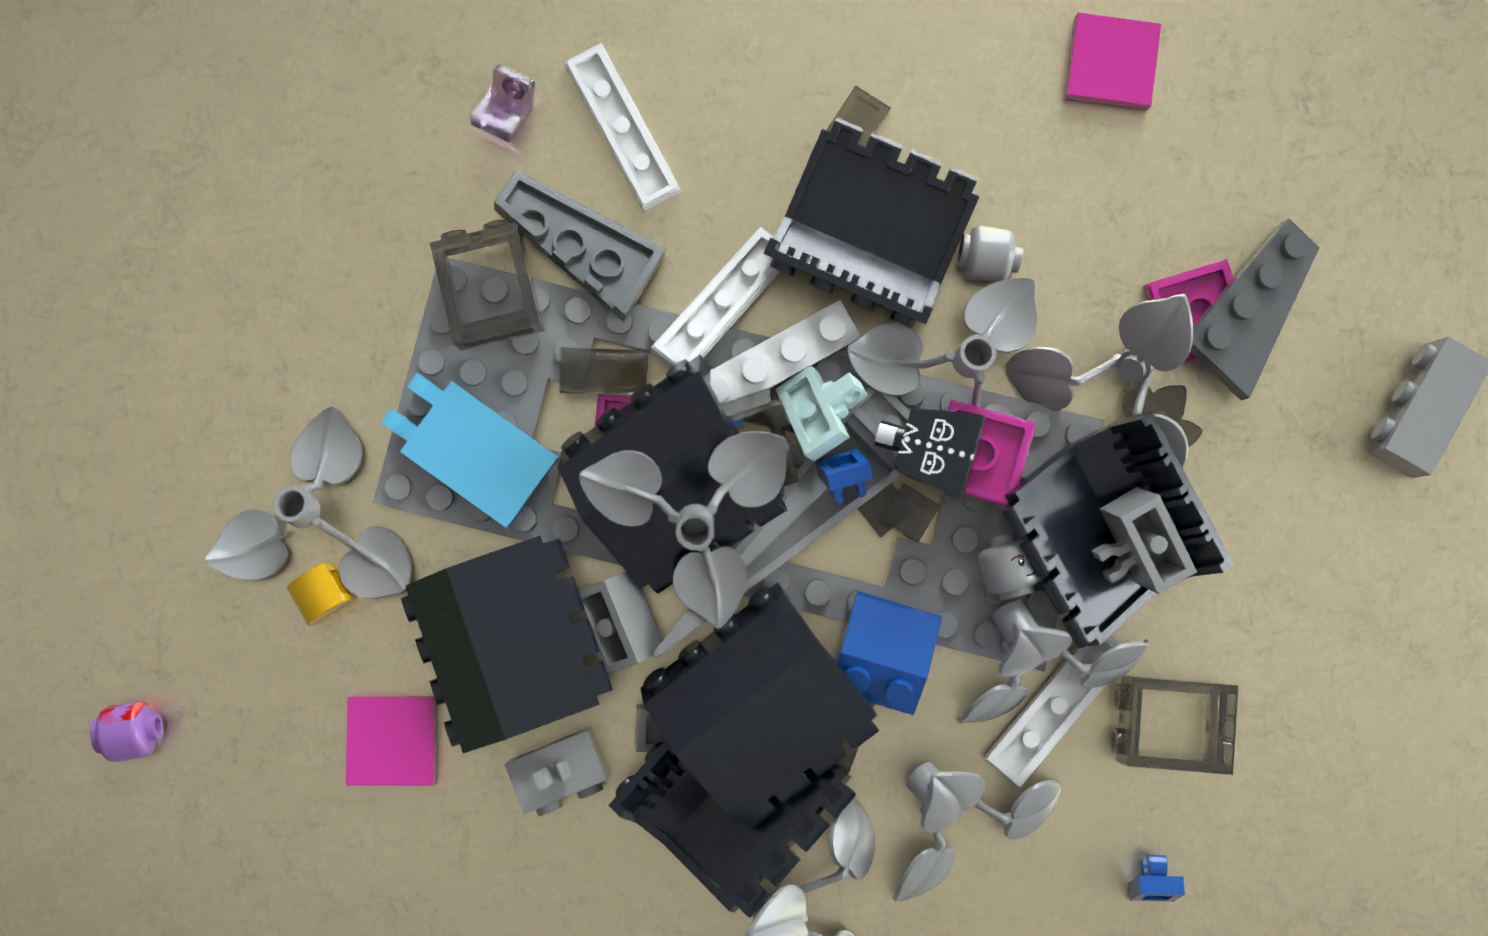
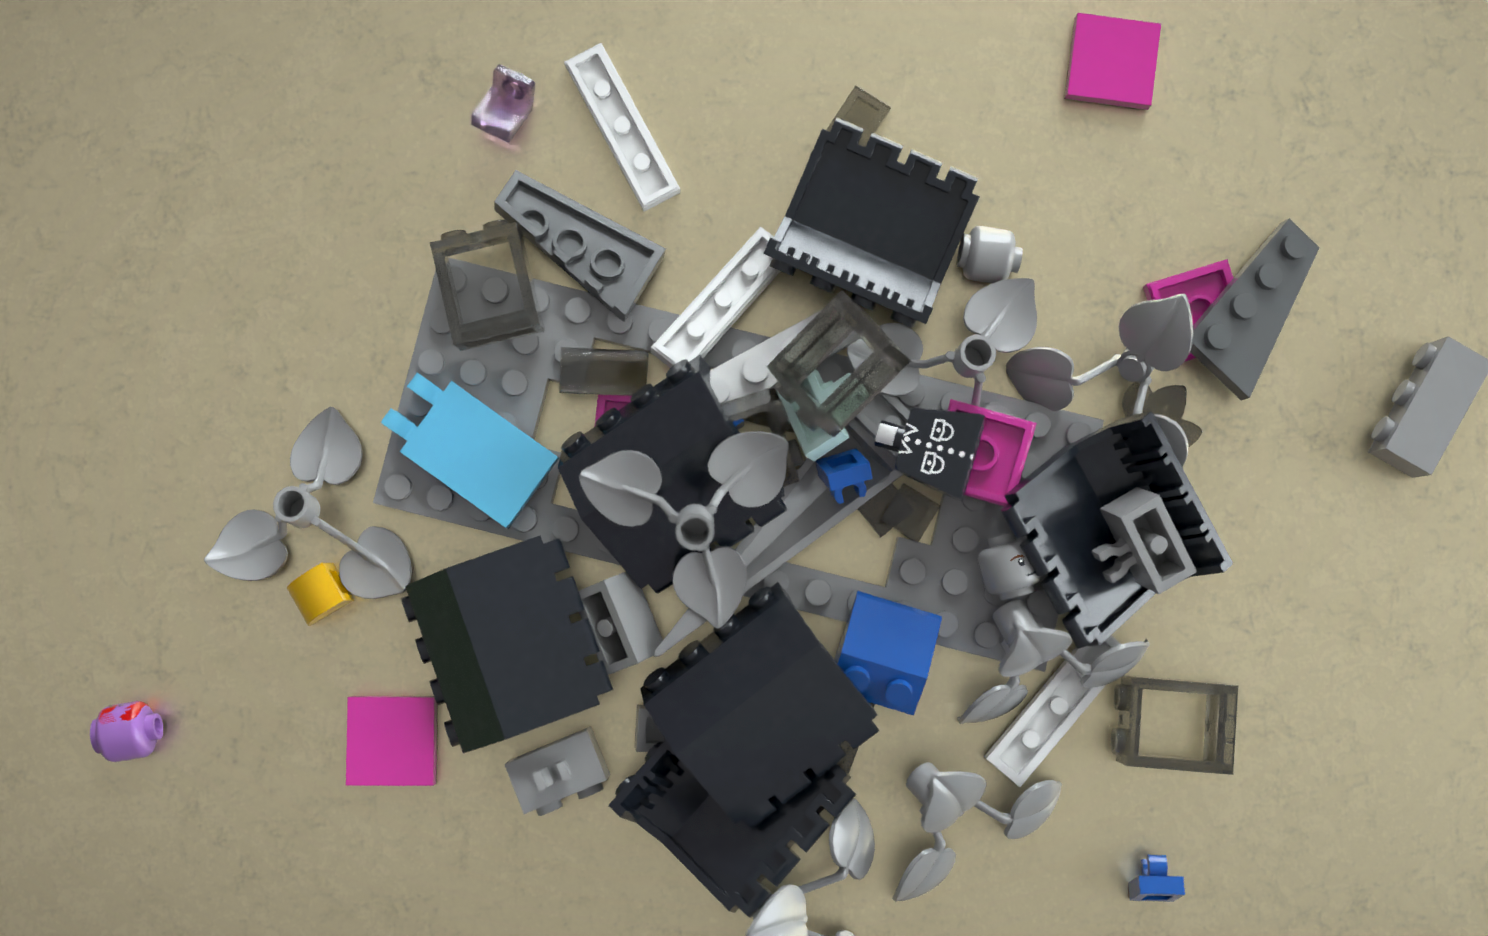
(814, 346): none -> clear smoke window

